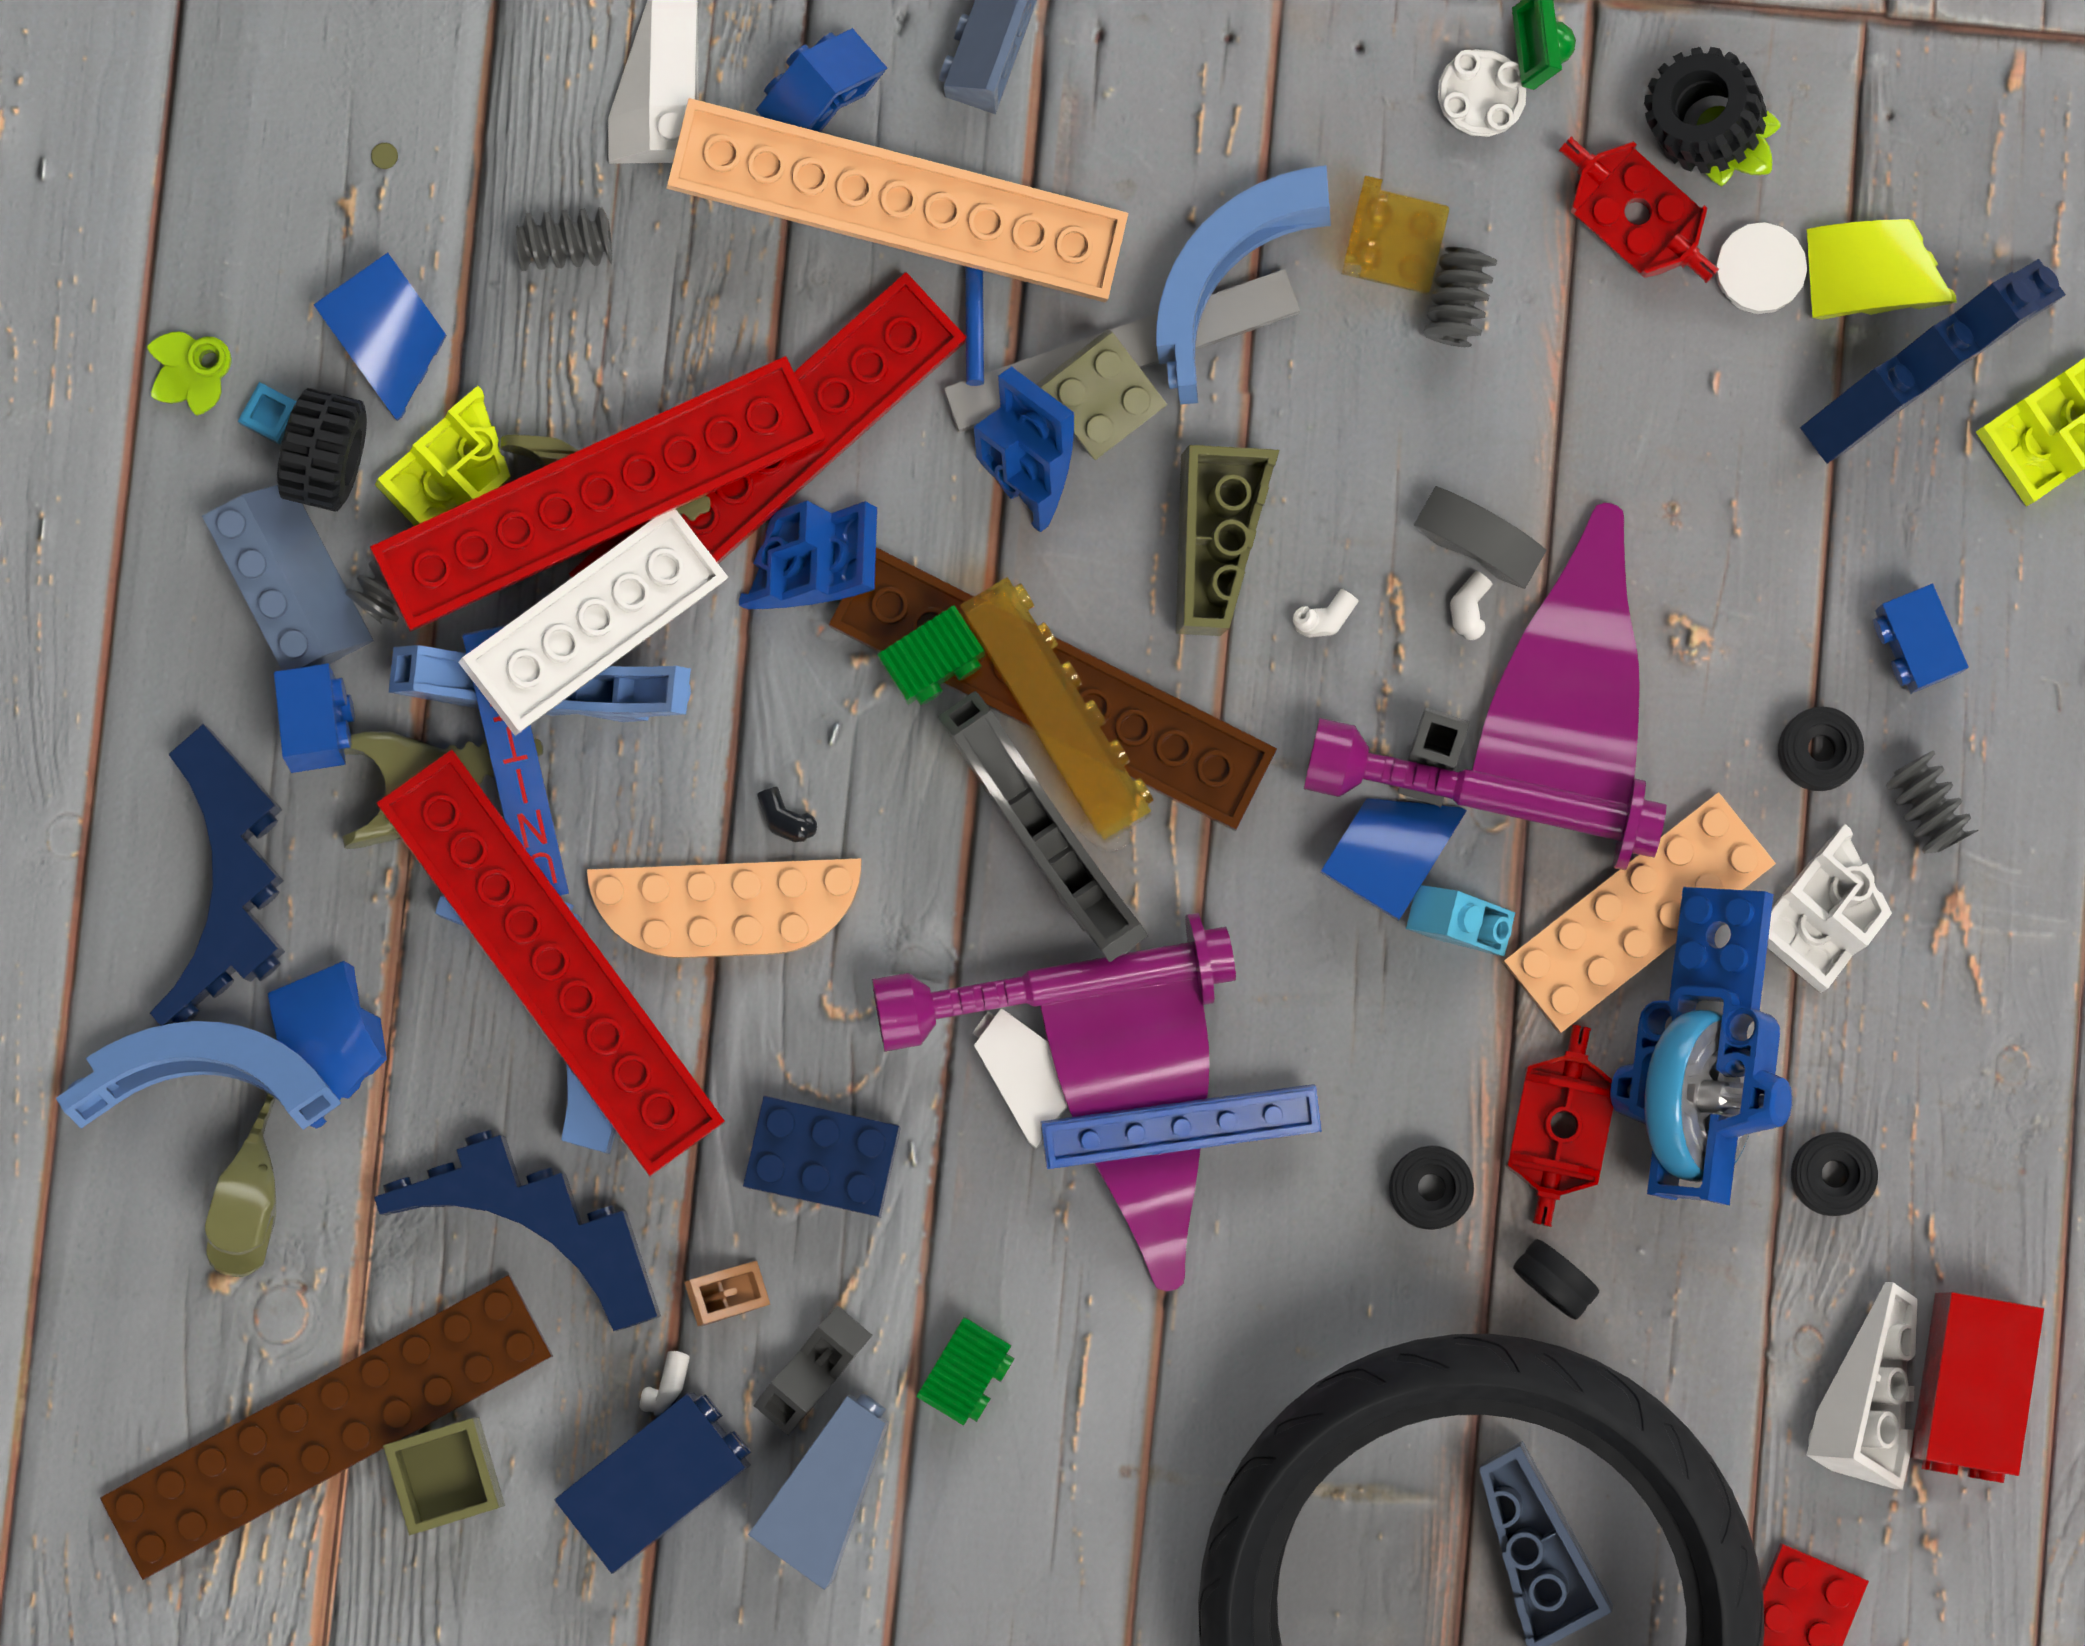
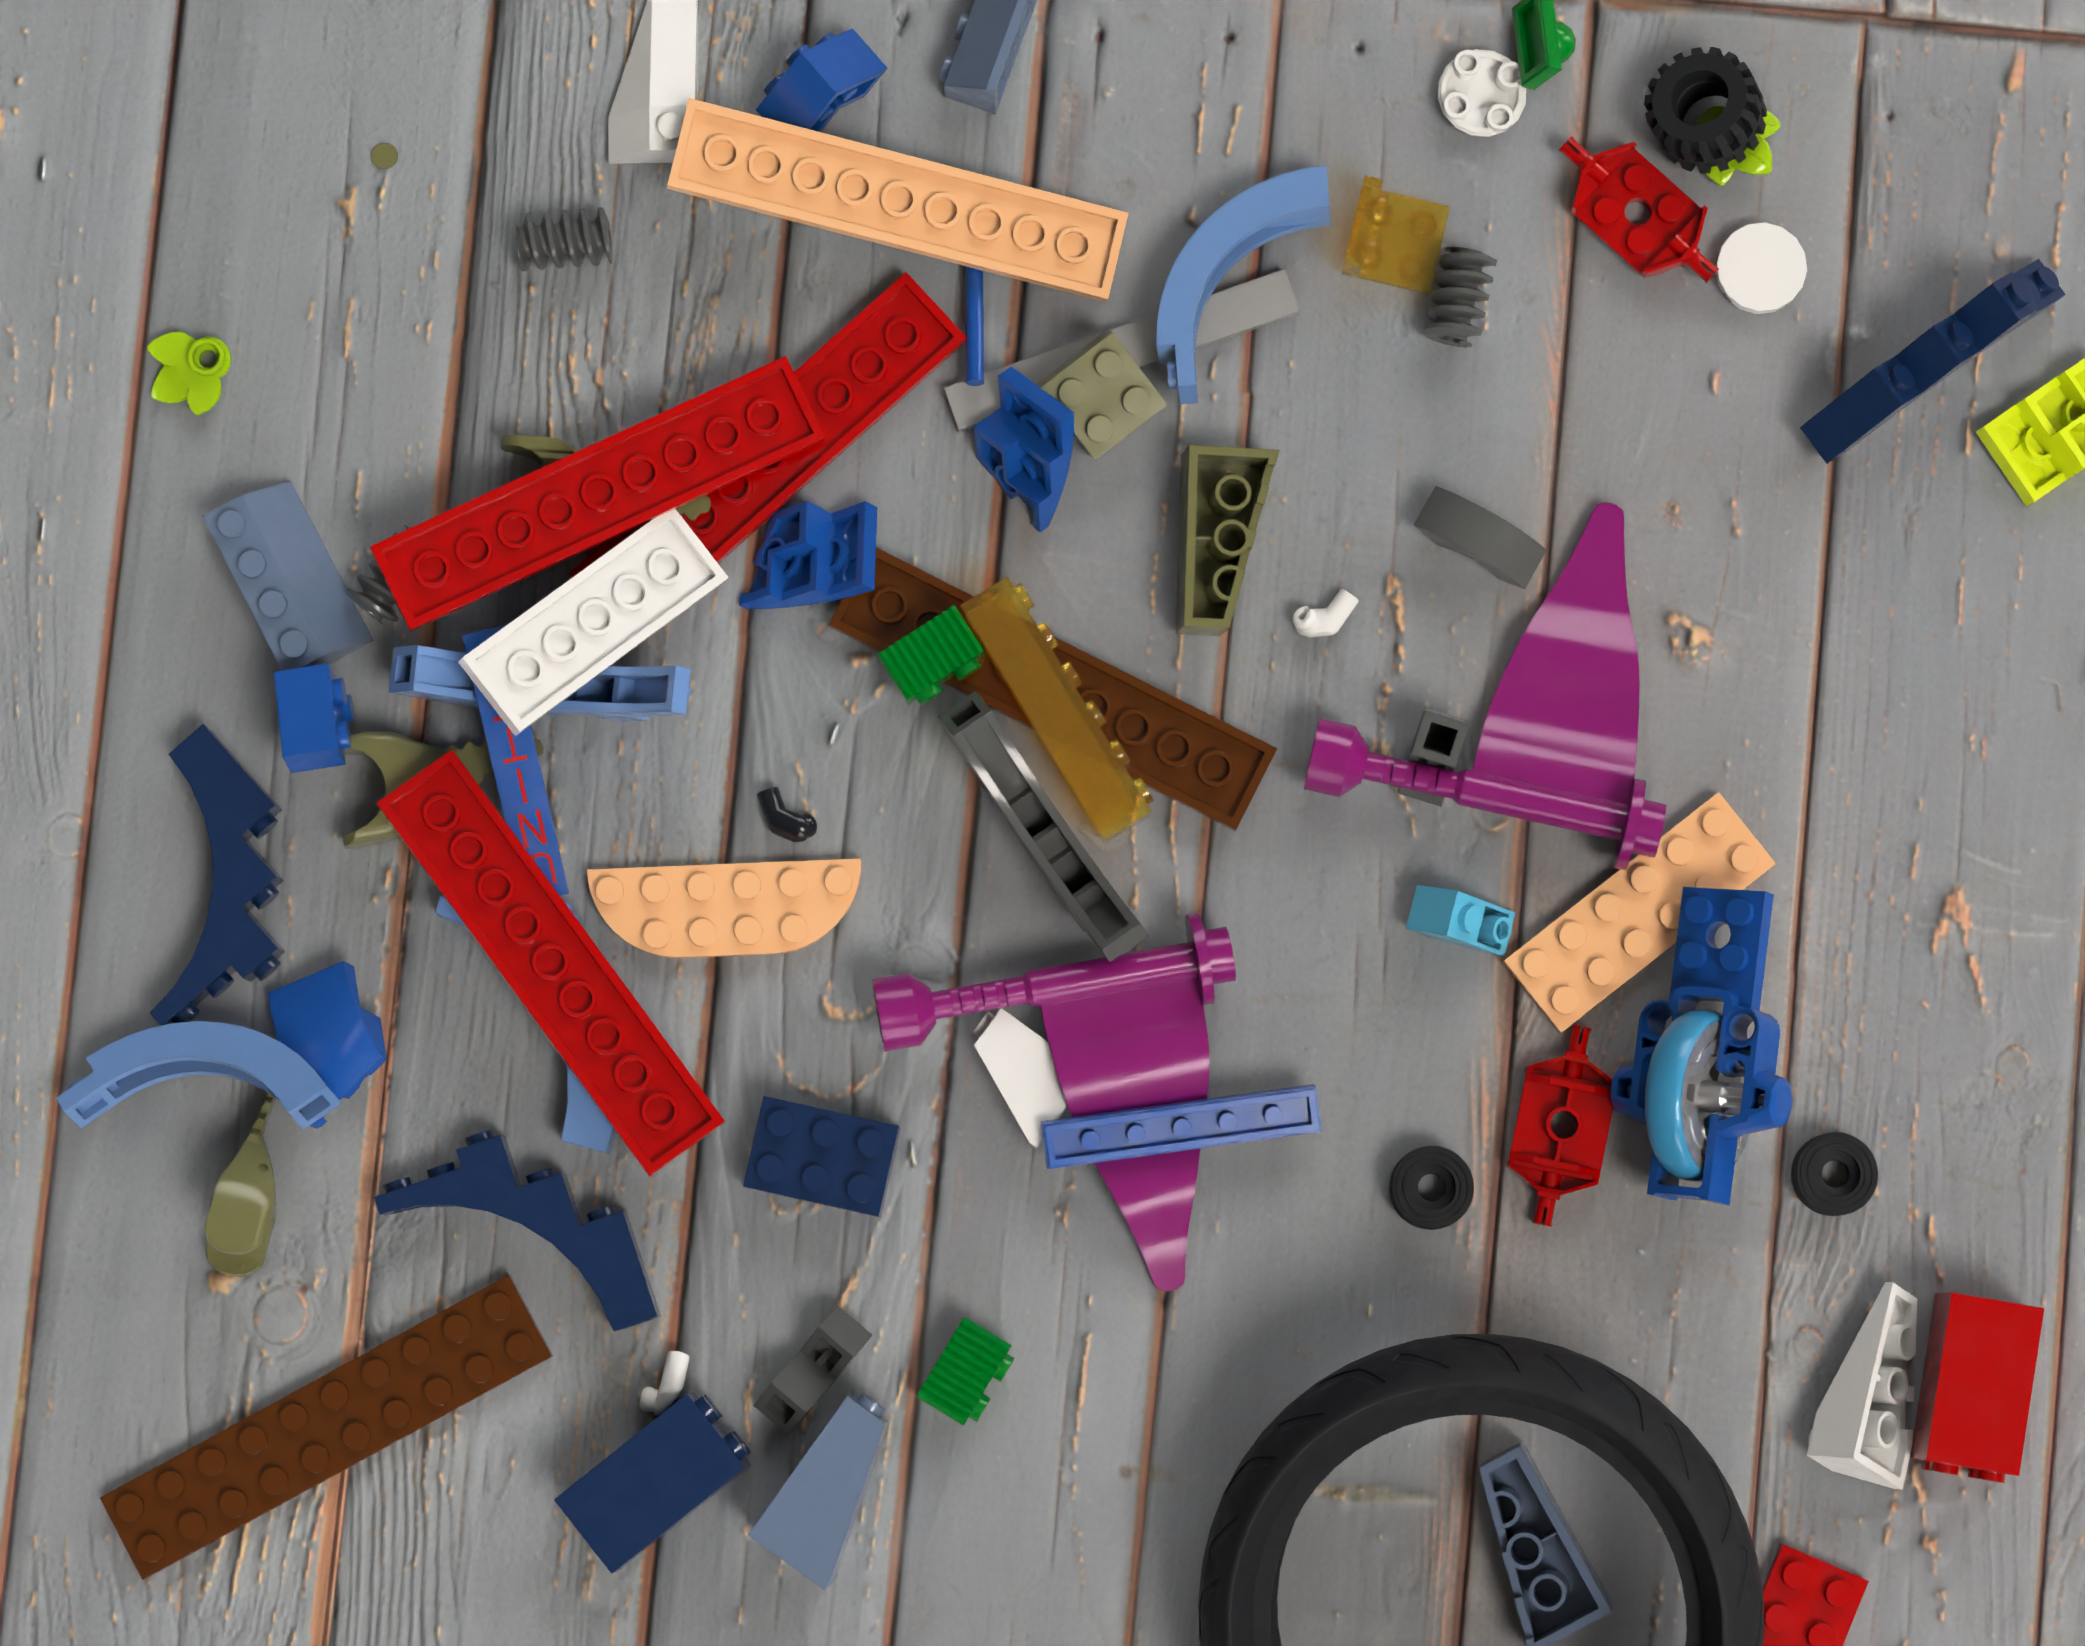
(267, 413): dark azure tile -> none
(321, 449): black tyre -> none
(384, 330): blue slope -> none
(444, 1475): olive piece -> none
(448, 464): neon yellow slope -> none
(727, 1293): medium nougat slope -> none
(1391, 851): blue slope -> none
(1465, 606): white arm -> none
(1556, 1279): black tyre -> none
(1827, 913): white slope -> none
(1846, 742): black tyre -> none
(1872, 269): neon yellow slope -> none
(1919, 639): blue brick -> none
(1930, 804): dark grey piece -> none

